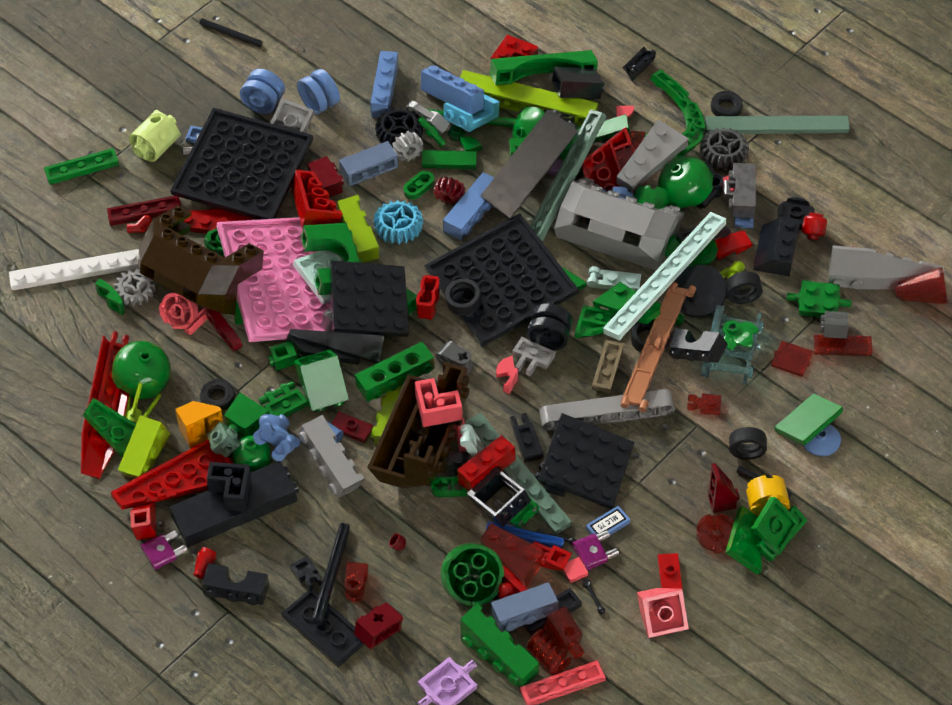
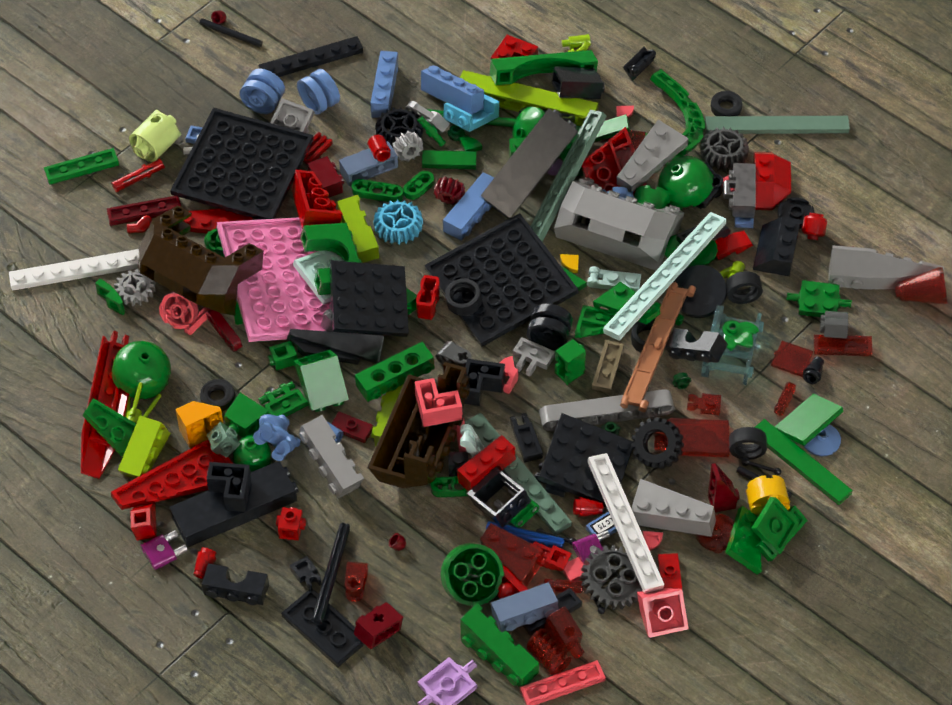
(156, 165): none -> red pin
(218, 17): none -> dark red hinge
(290, 523): none -> red brick
(314, 57): none -> black plate
(318, 140): none -> red tile
(379, 148): none -> red brick
(390, 188): none -> green beam
(483, 376): none -> black brick
(562, 585): none -> clear red axle
(570, 262): none -> yellow tile
(570, 361): none -> green brick
(580, 41): none -> lime plant
(587, 507): none -> red cone
(599, 564): none -> dark grey gear
(611, 425): none -> dark green plate
(625, 523): none -> white plate
(641, 438): none -> black tyre
(652, 539): none -> coral tile
(671, 511): none -> light grey wedge
(681, 380): none -> dark green plate
(700, 437): none -> clear red tile
(745, 462): none -> black hinge
(772, 180): none -> red wedge
(785, 398): none -> clear red axle
(804, 464): none -> green tile
(813, 372): none -> black cone

